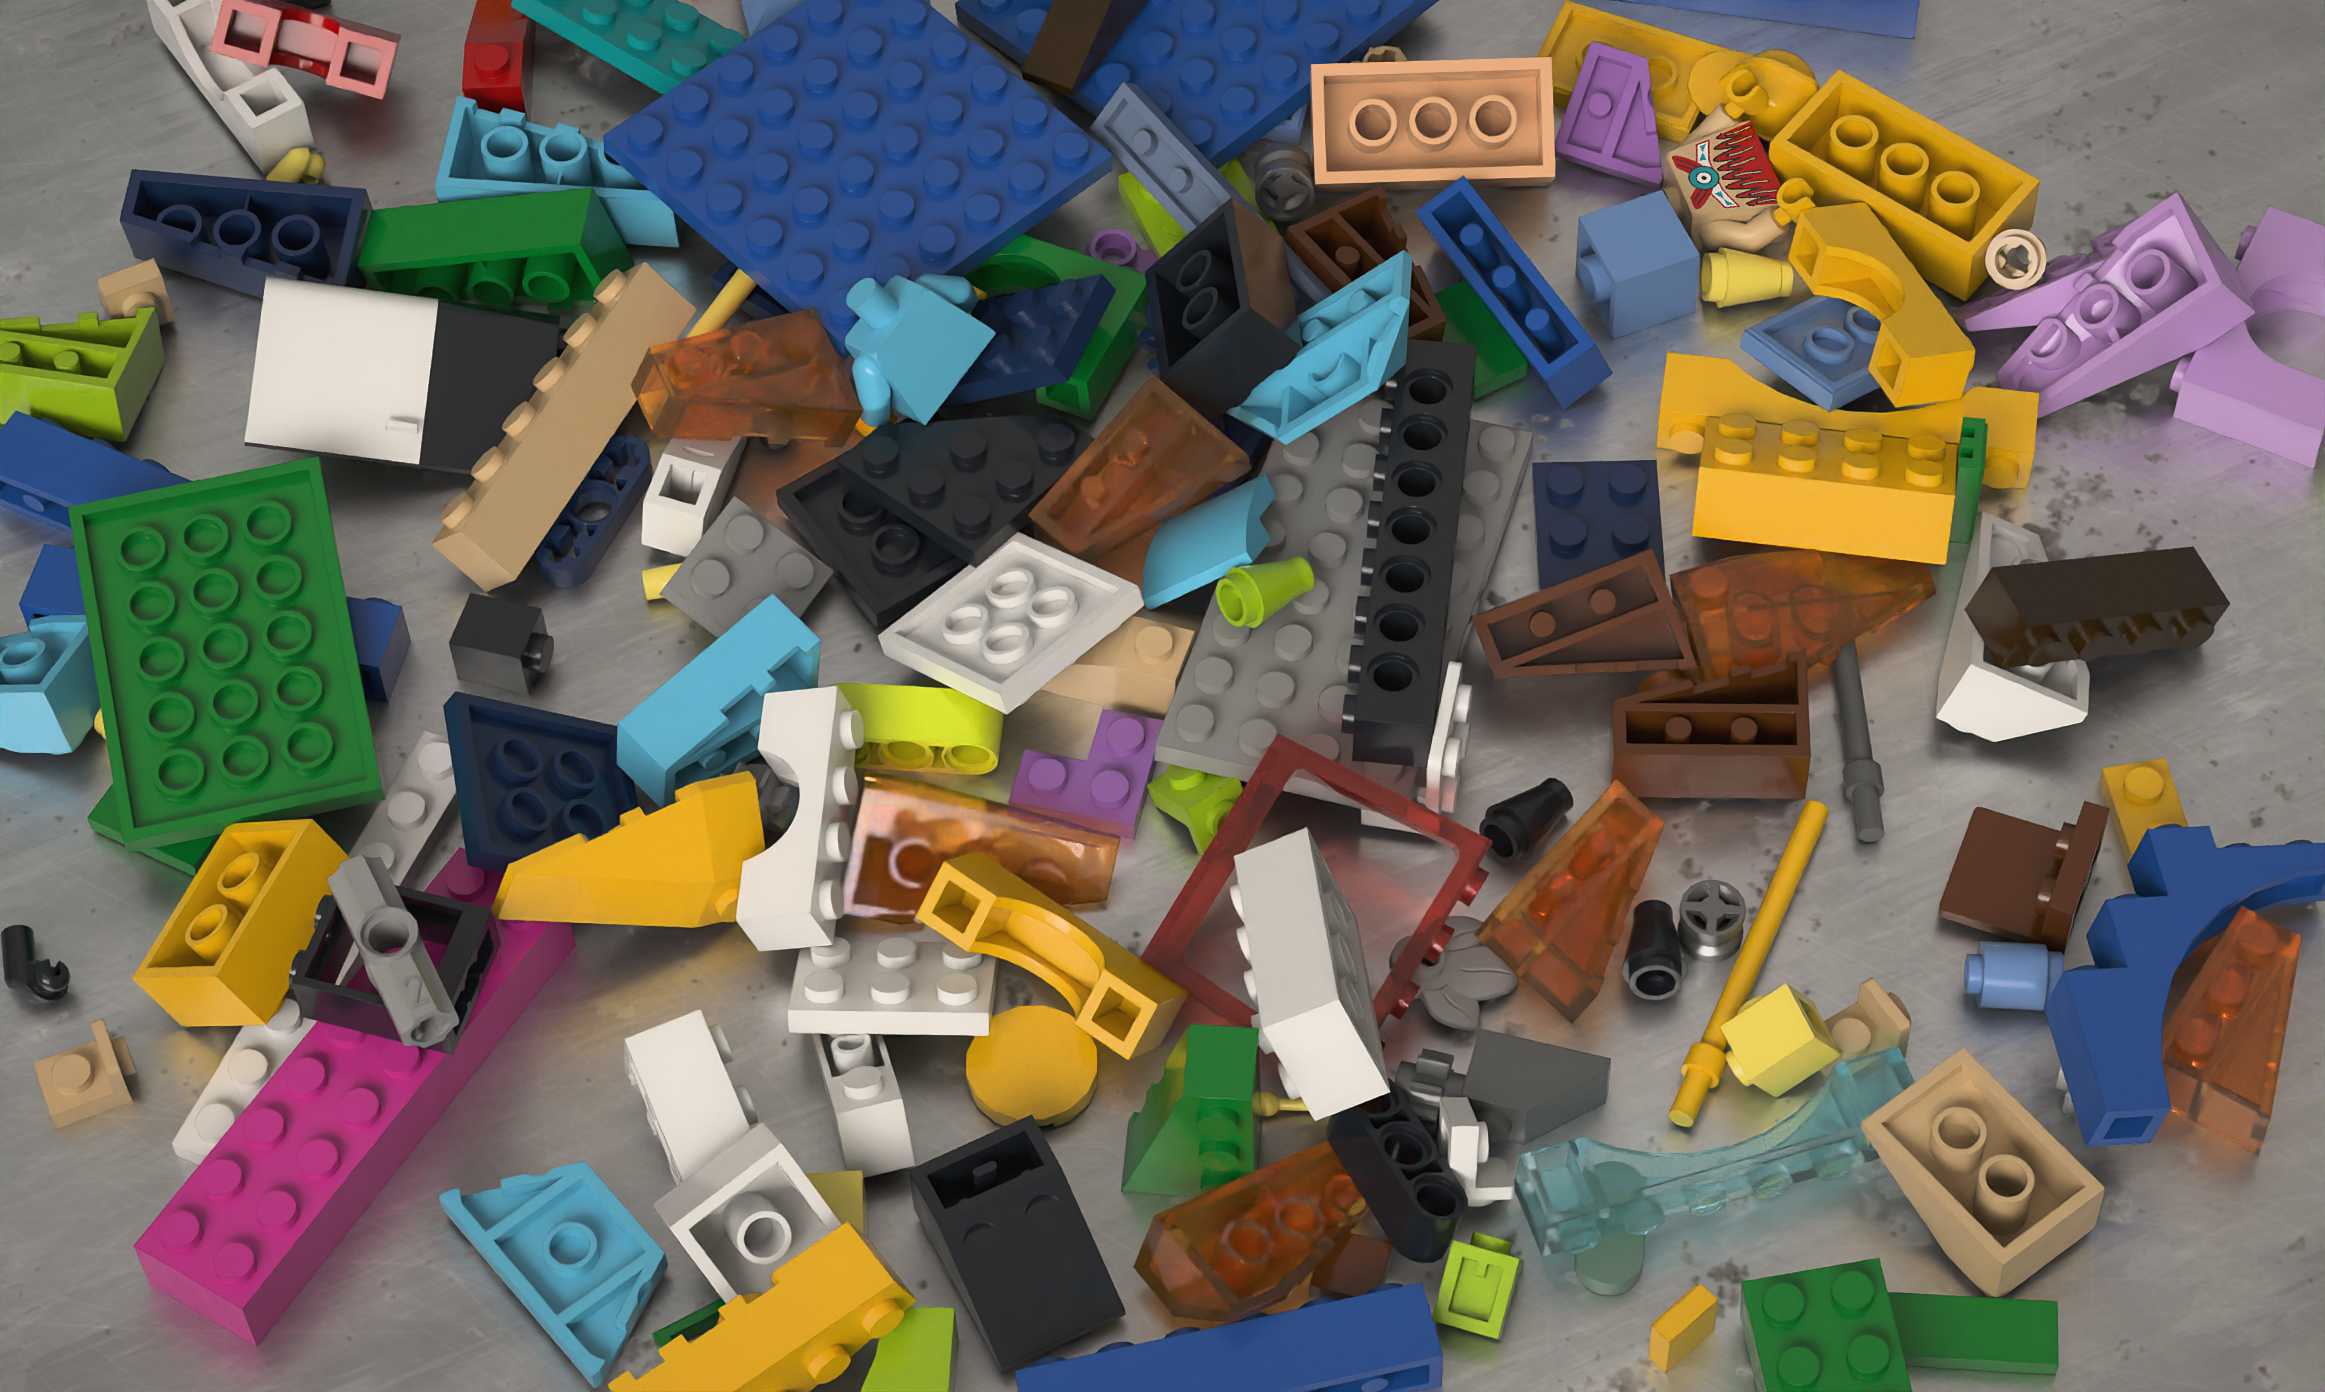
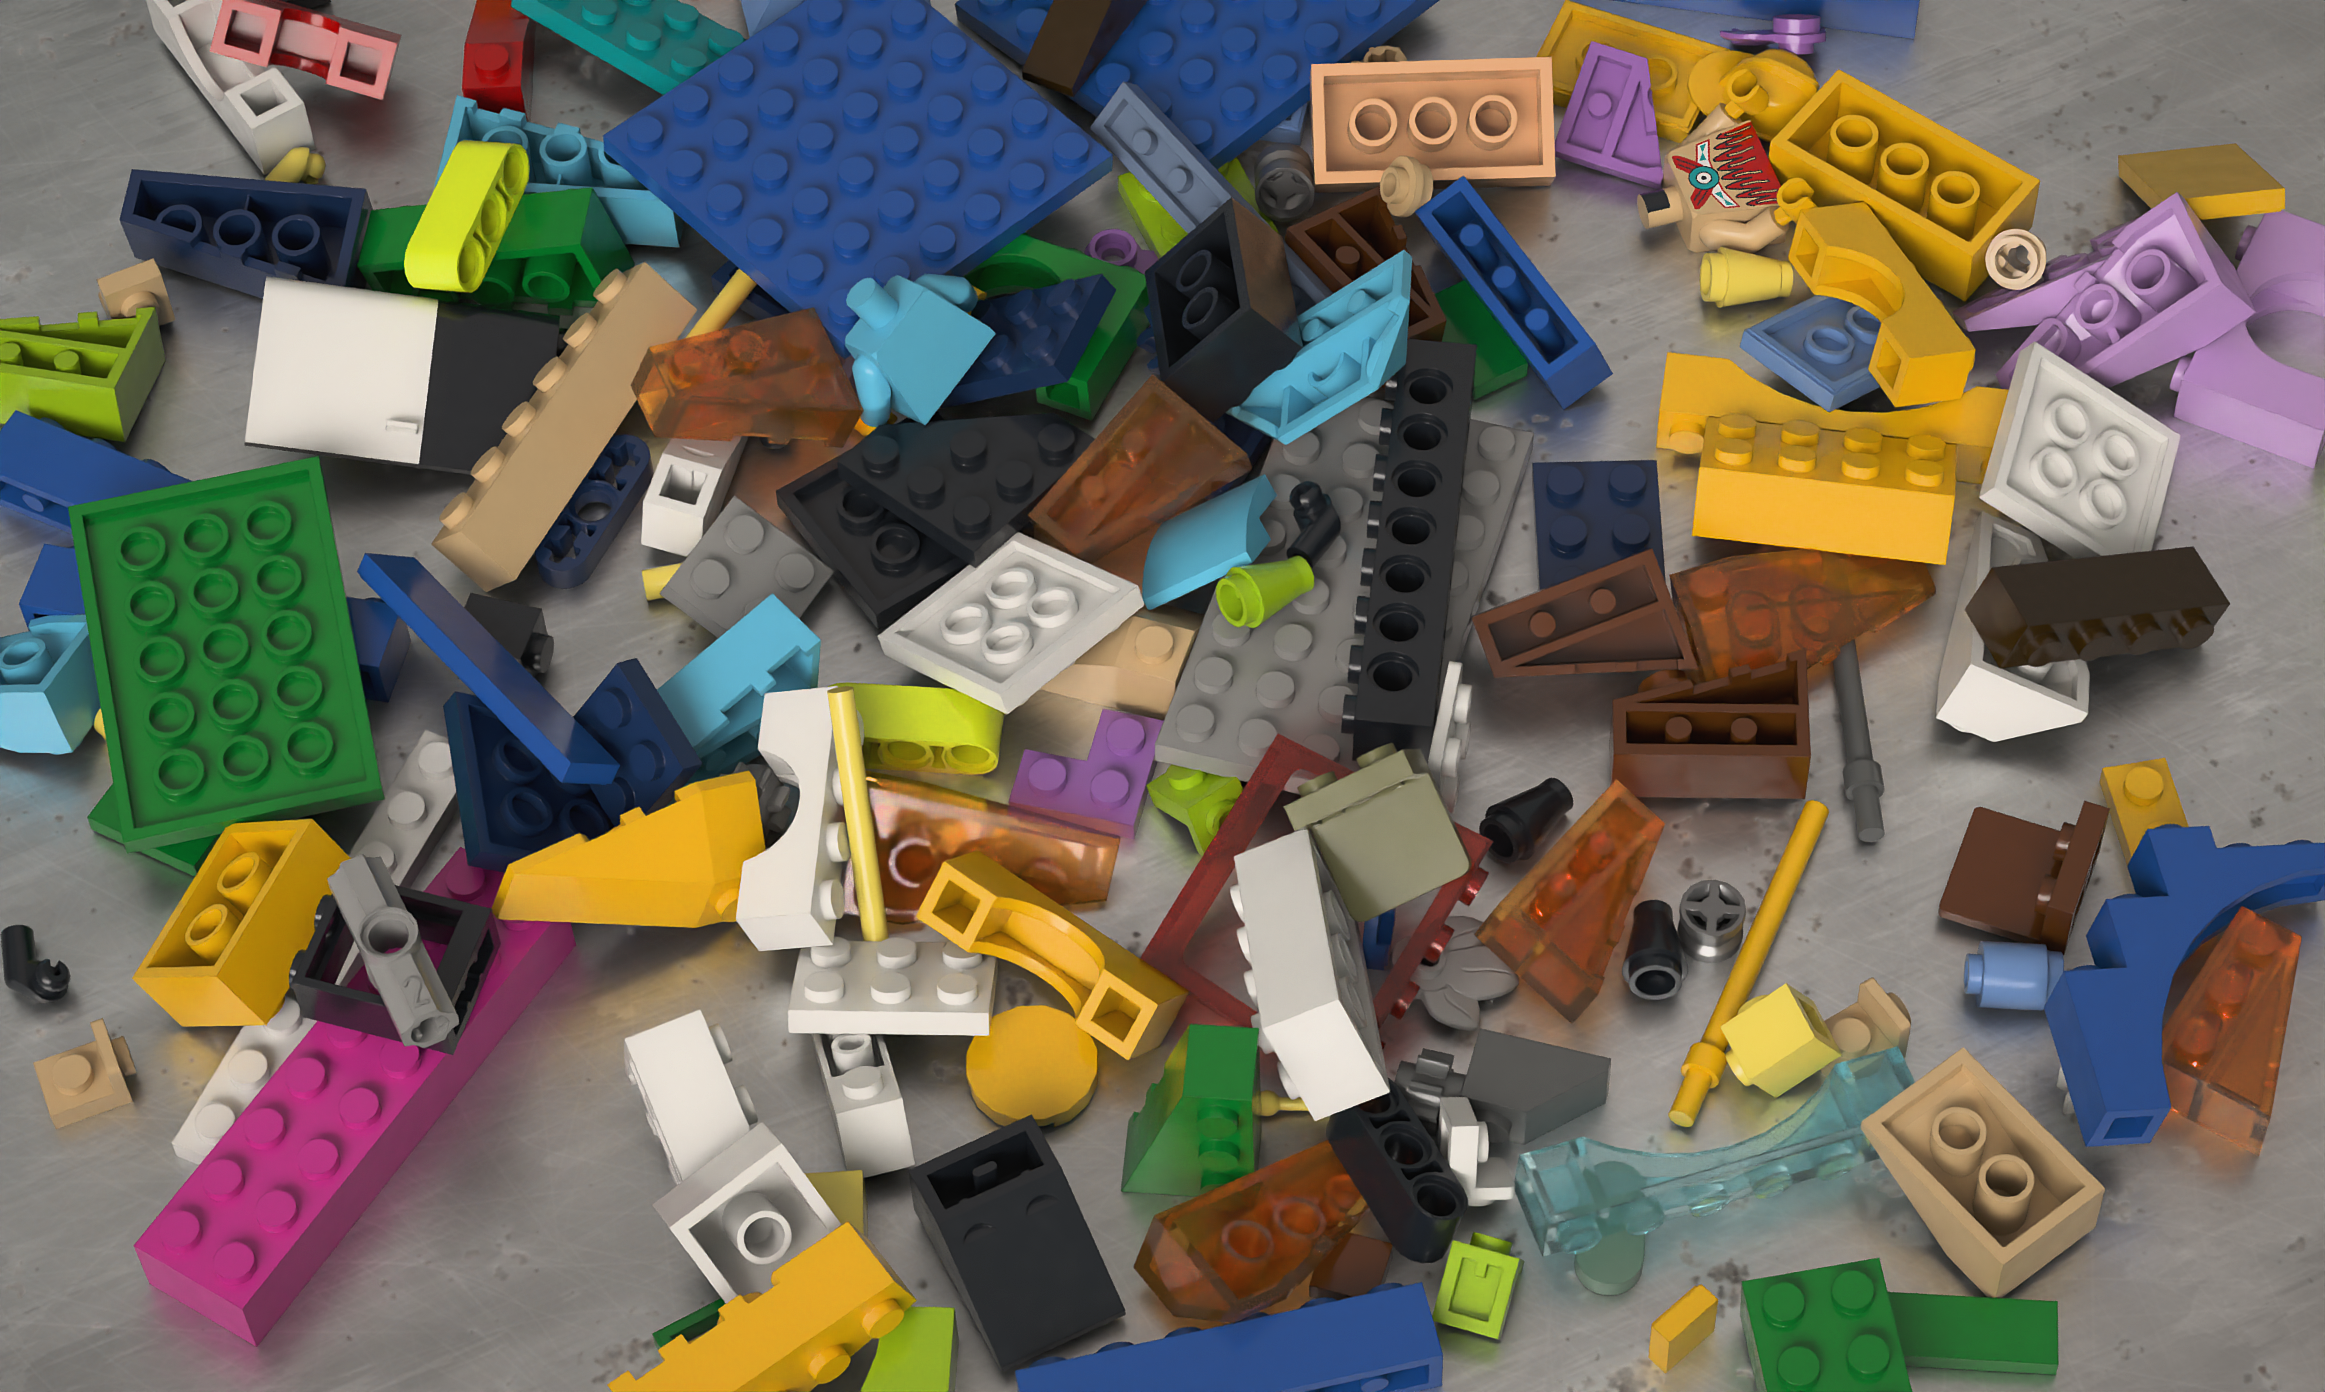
(467, 216): none -> neon yellow beam
(488, 670): none -> blue tile
(566, 1257): medium azure wing -> none
(642, 736): none -> dark blue plate
(858, 813): none -> light yellow bar
(1316, 521): none -> black arm
(1378, 940): none -> blue tile
(1382, 831): none -> olive bracket
(1406, 186): none -> tan plate
(1637, 264): medium blue head -> none
(1791, 32): none -> medium lavender plate
(1969, 478): green tile -> none
(2078, 460): none -> white plate
(2211, 179): none -> yellow tile

